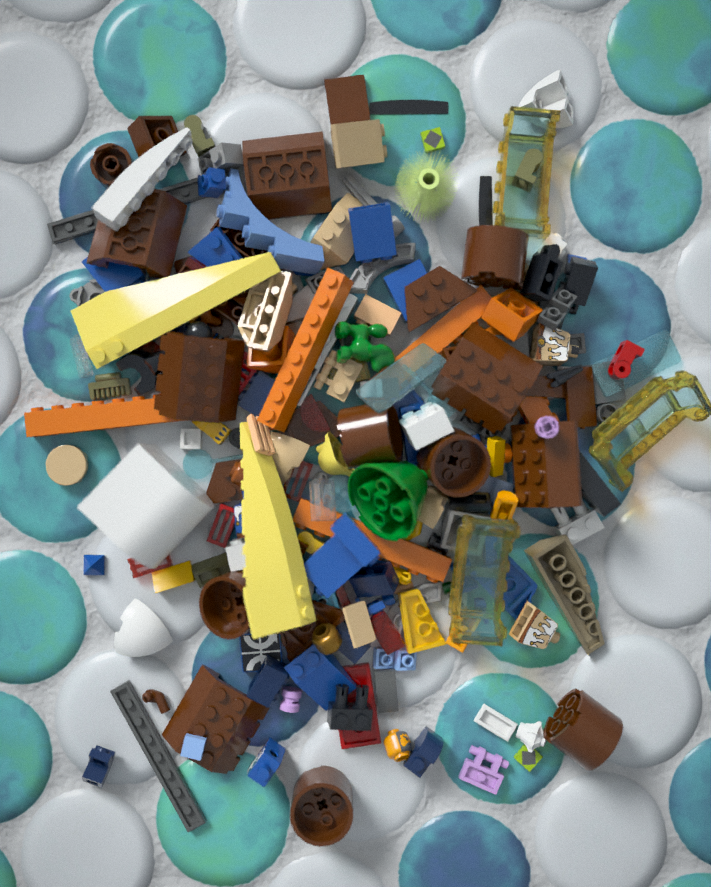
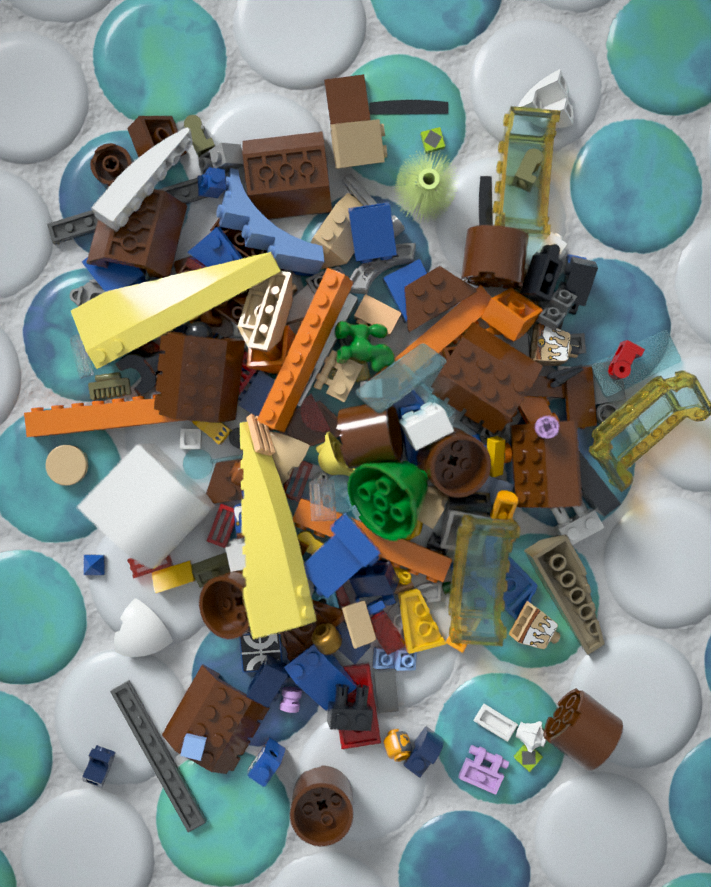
(156, 697): reddish brown arm -> none

